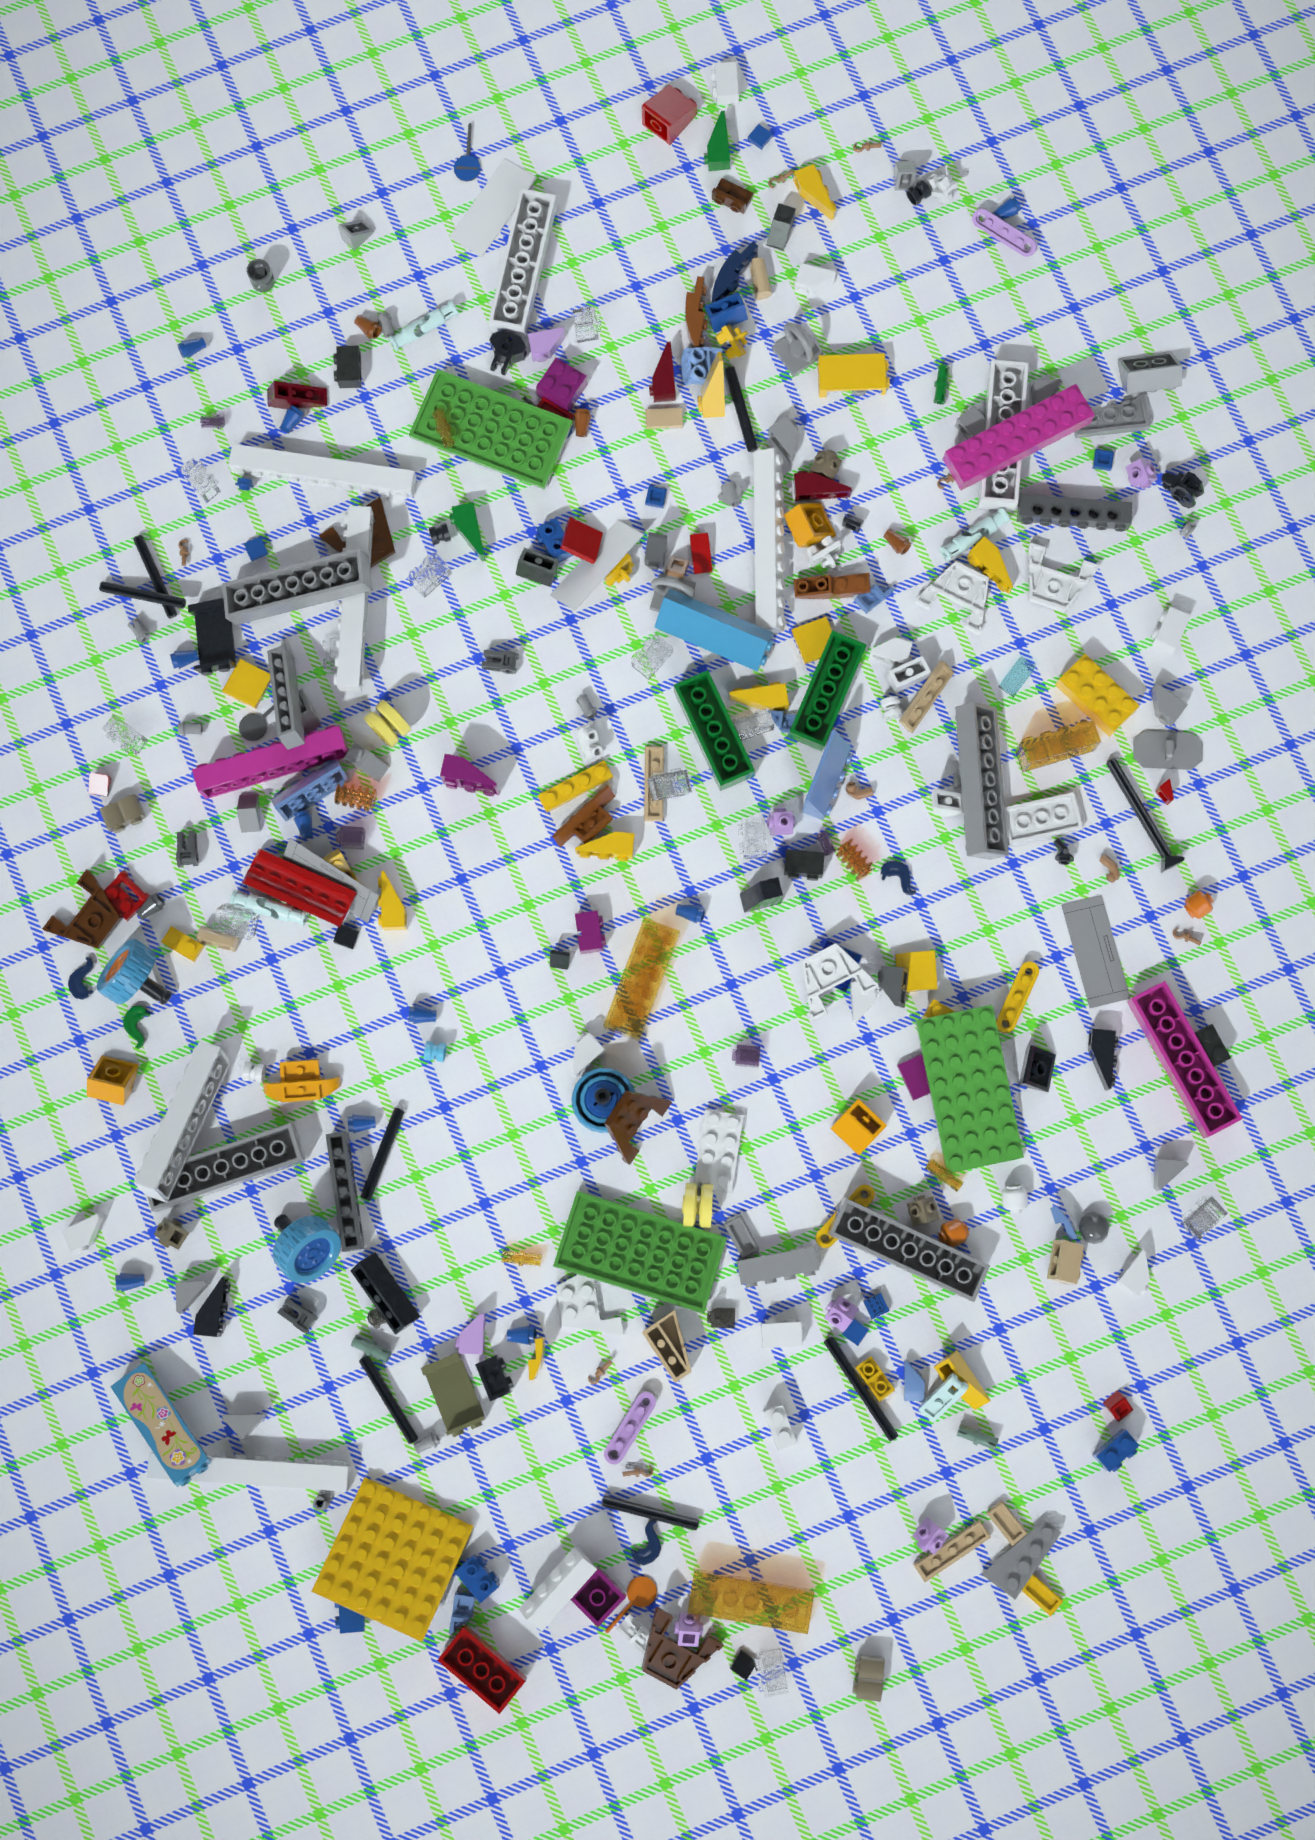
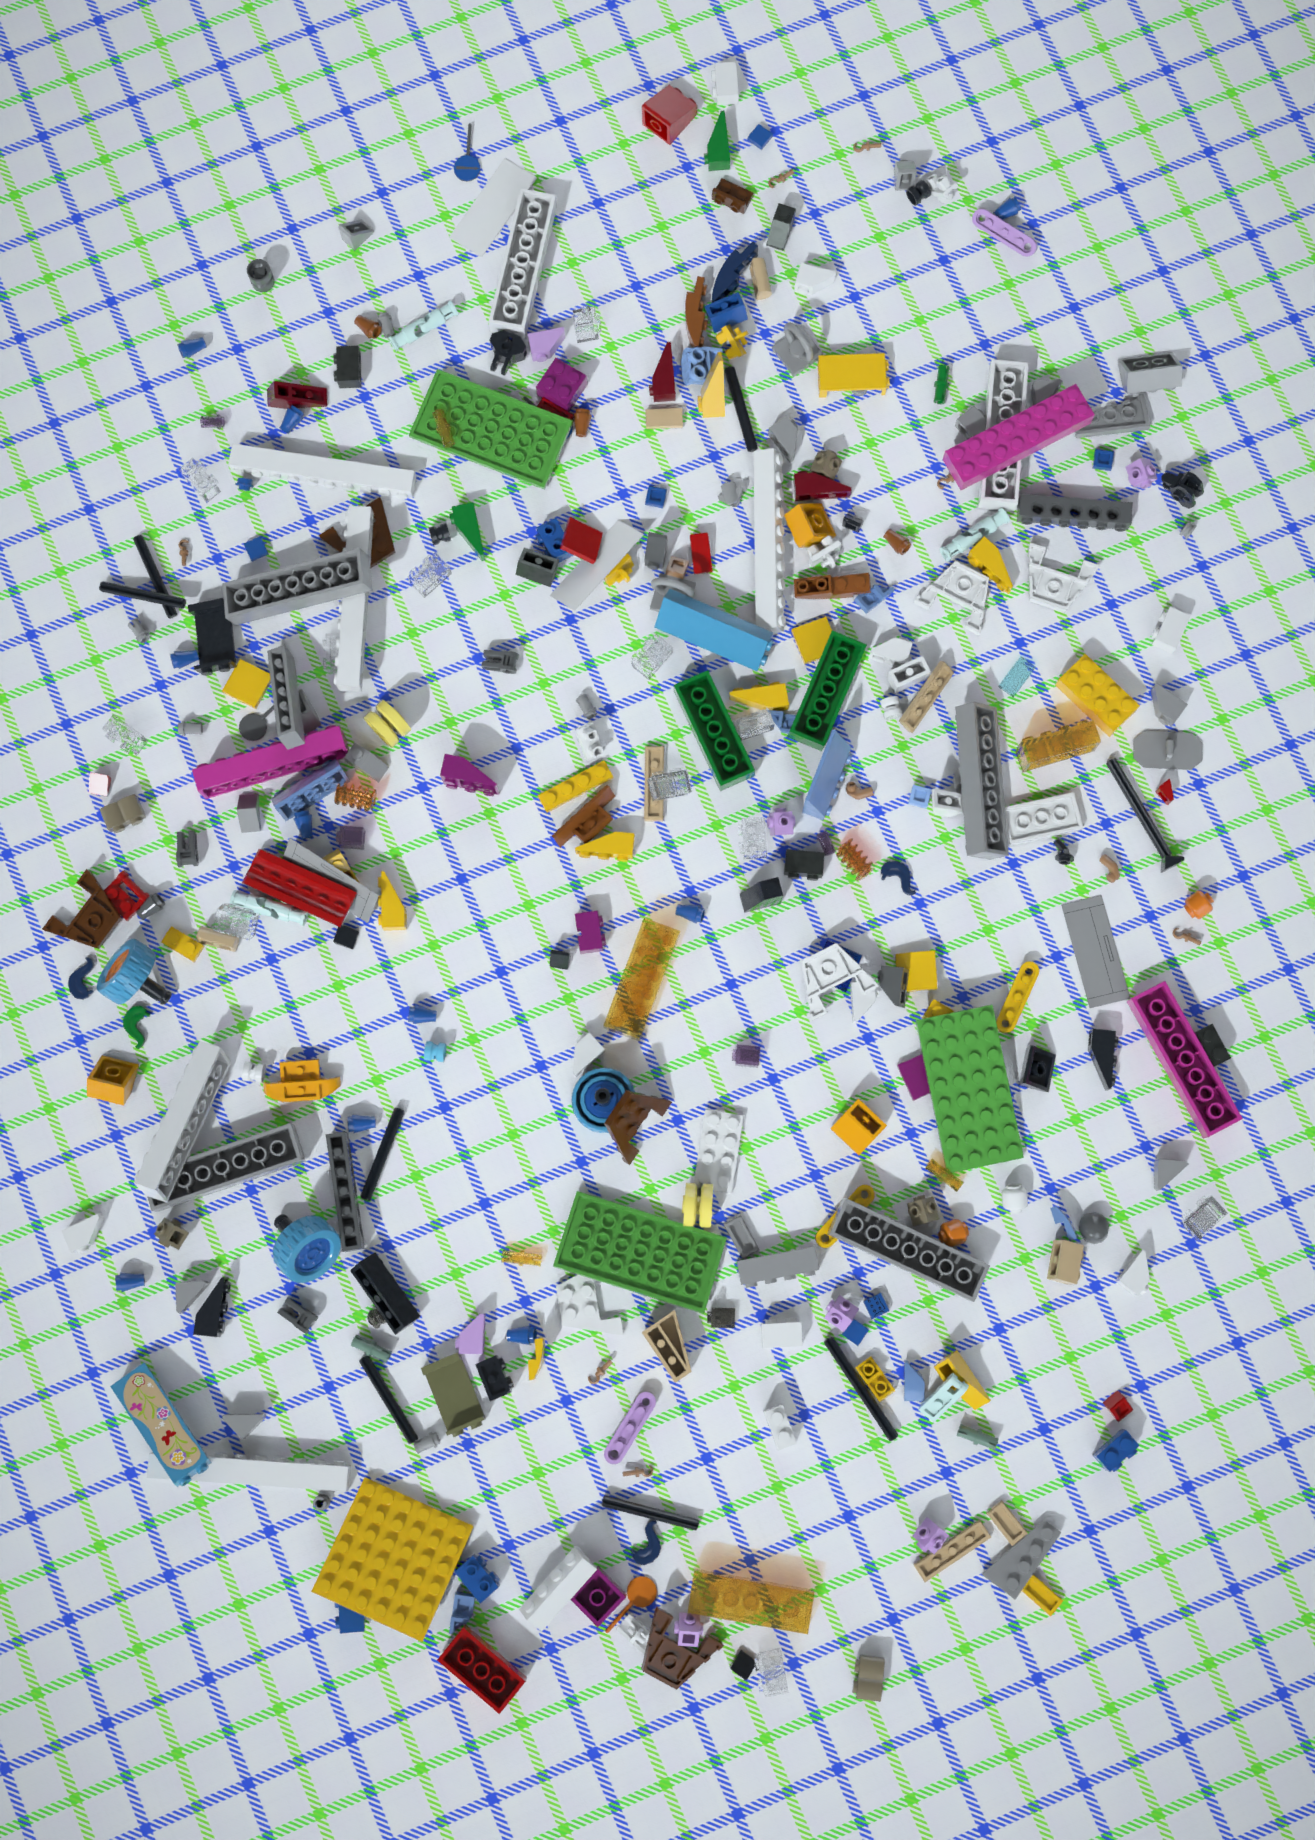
(810, 187): yellow slope -> none
(919, 796): none -> light blue plate

